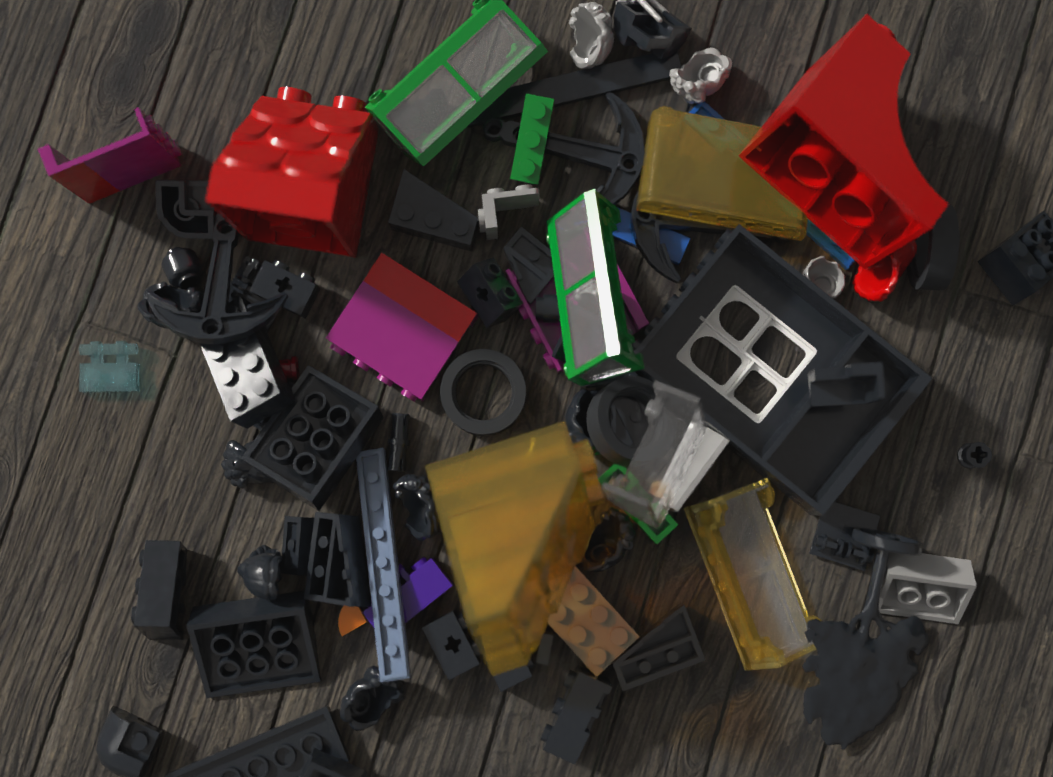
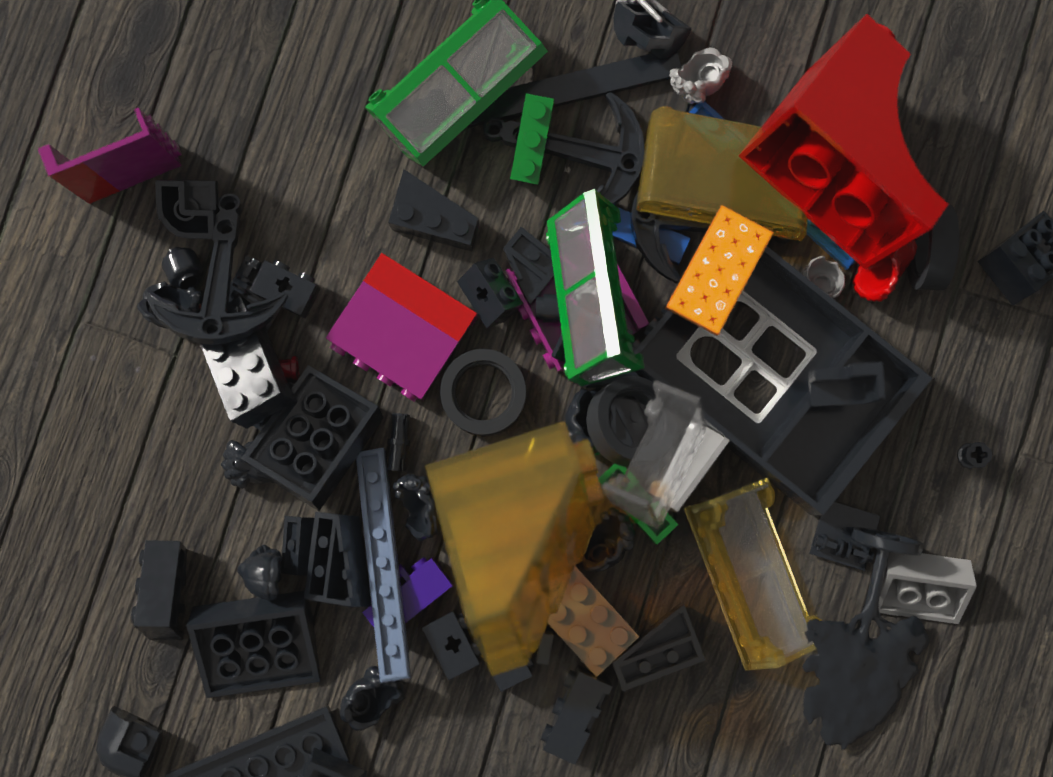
(109, 376): clear light blue plate -> none
(298, 173): red slope -> none
(350, 619): orange tile -> none
(501, 200): light grey bracket -> none
(592, 35): light grey hair -> none
(719, 270): none -> light orange tile

